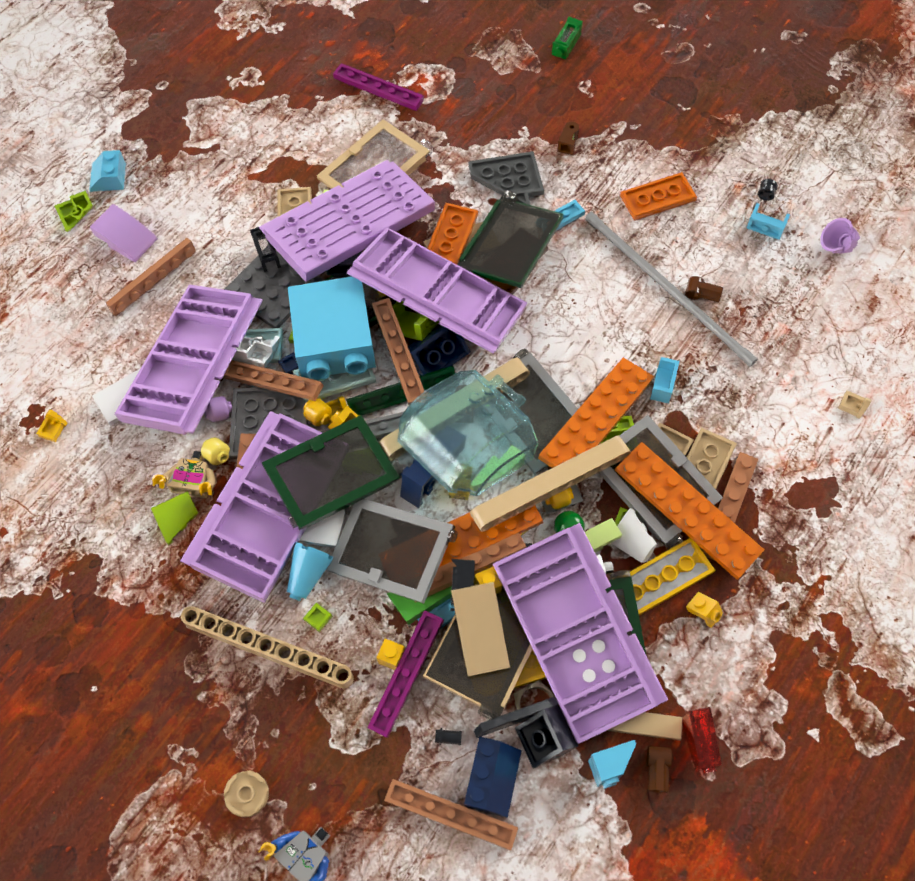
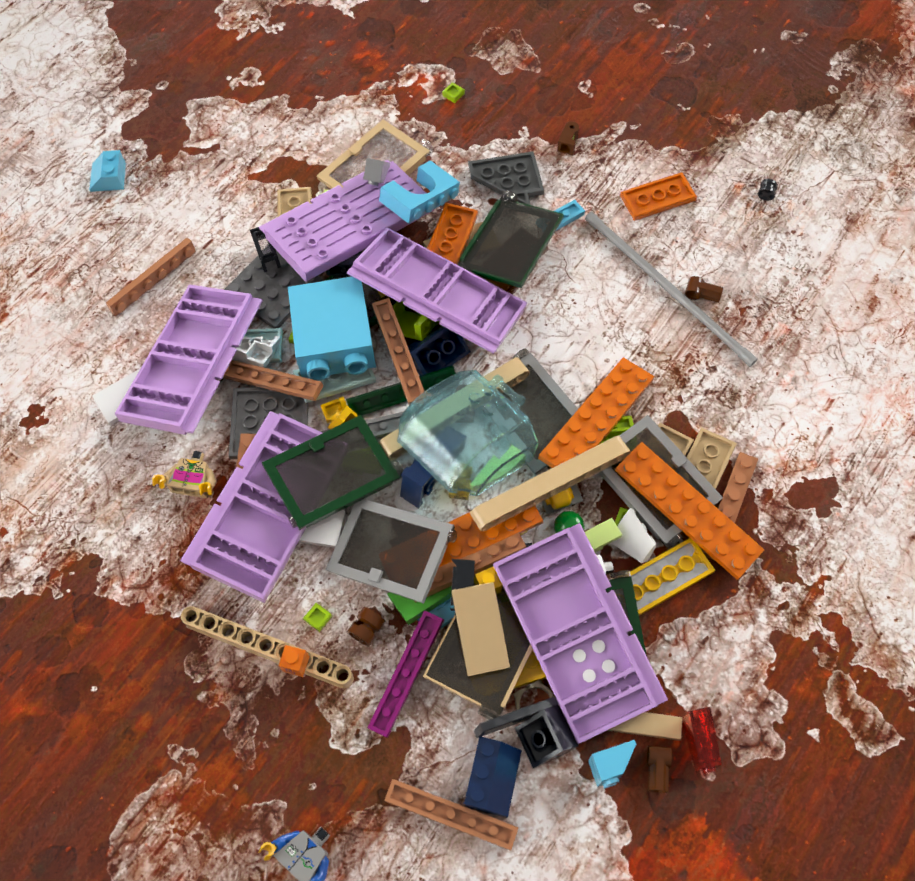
(51, 426): yellow tile -> none
(73, 210): lime slope -> none
(123, 233): lavender slope -> none
(174, 515): lime slope -> none
(215, 451): light yellow head -> none
(218, 409): lavender head -> none
(246, 794): tan tile -> none
(288, 363): dark blue tile -> none
(294, 661): none -> orange brick
(306, 570): medium azure cone -> none
(317, 412): yellow head -> none
(366, 626): none -> reddish brown wheel
(375, 171): none -> light grey slope
(378, 87): magenta plate -> none
(390, 654): yellow brick -> none
(413, 206): none -> medium azure arch
(448, 737): black pin -> none
(453, 92): none -> lime tile
(567, 38): green window -> none
(664, 380): medium azure panel -> none
(705, 608): yellow bracket -> none
(766, 224): medium azure panel -> none
(839, 236): lavender helmet -> none
(854, 404): tan tile -> none

